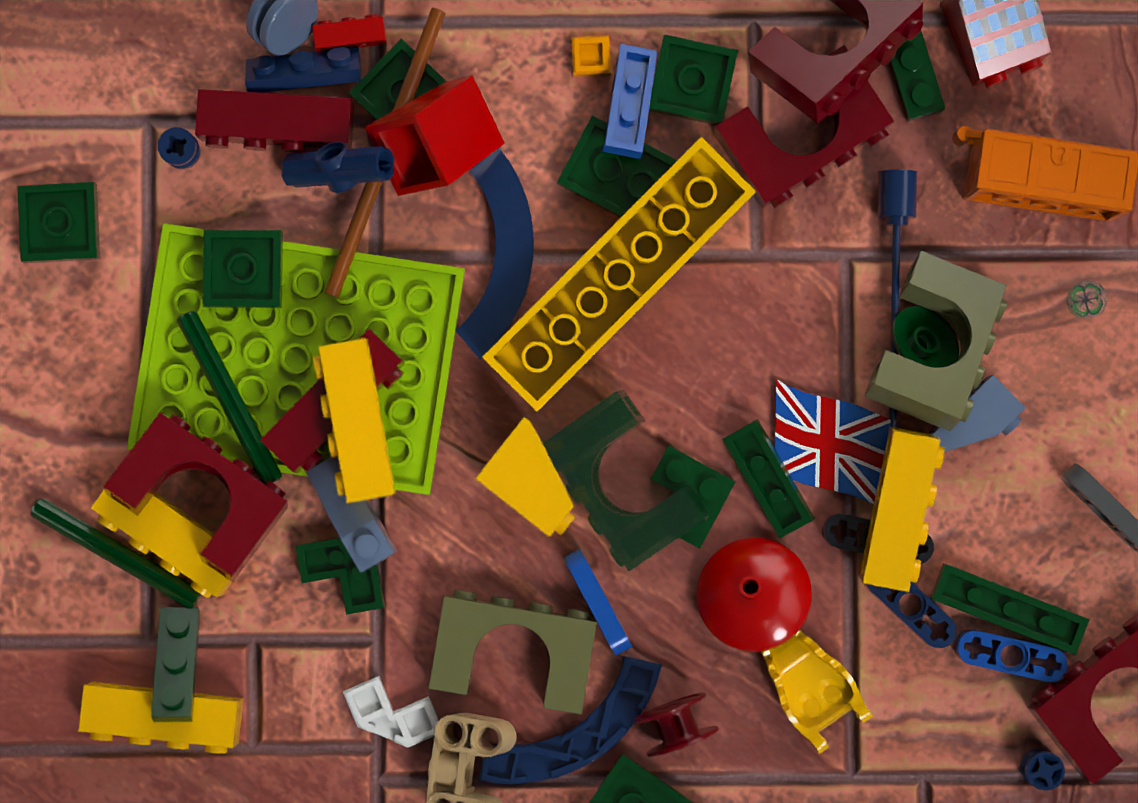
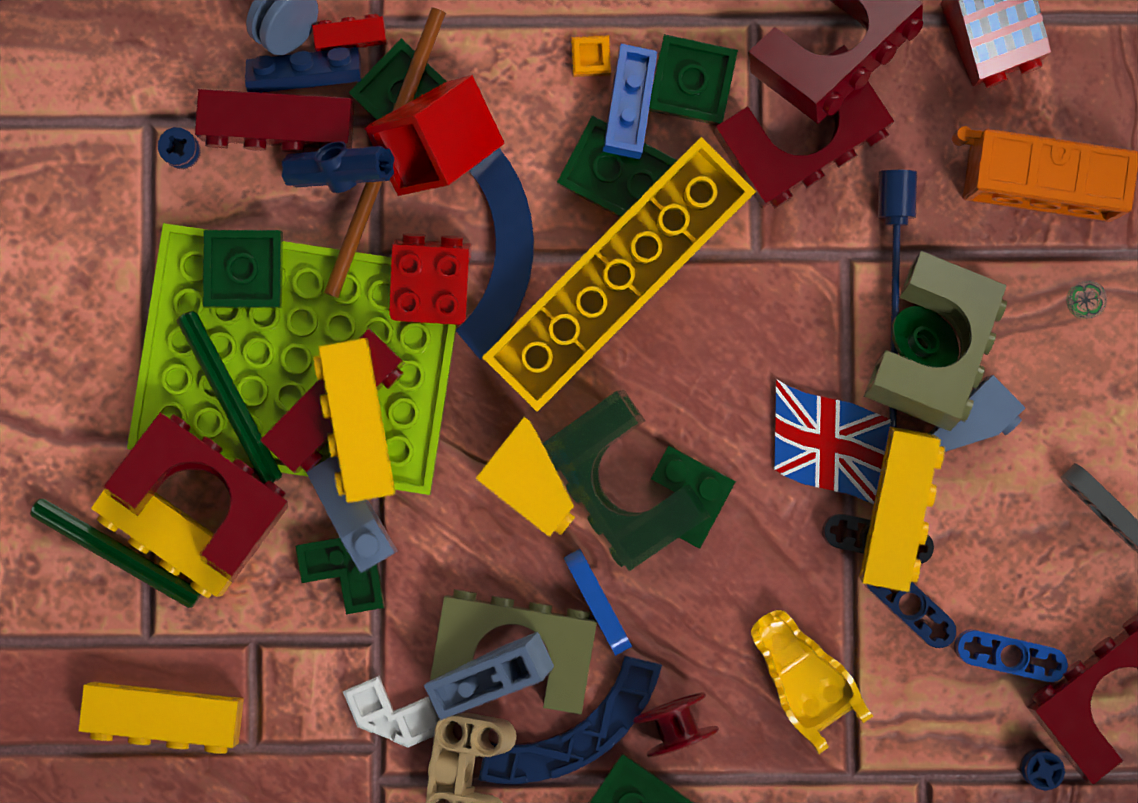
(58, 222): dark green plate -> none
(176, 664): dark green plate -> none
(429, 279): none -> red bracket
(490, 676): none -> sand blue slope
(758, 619): red dish -> none
(768, 478): dark green plate -> none
(916, 80): dark green plate -> none
(1009, 609): dark green plate -> none

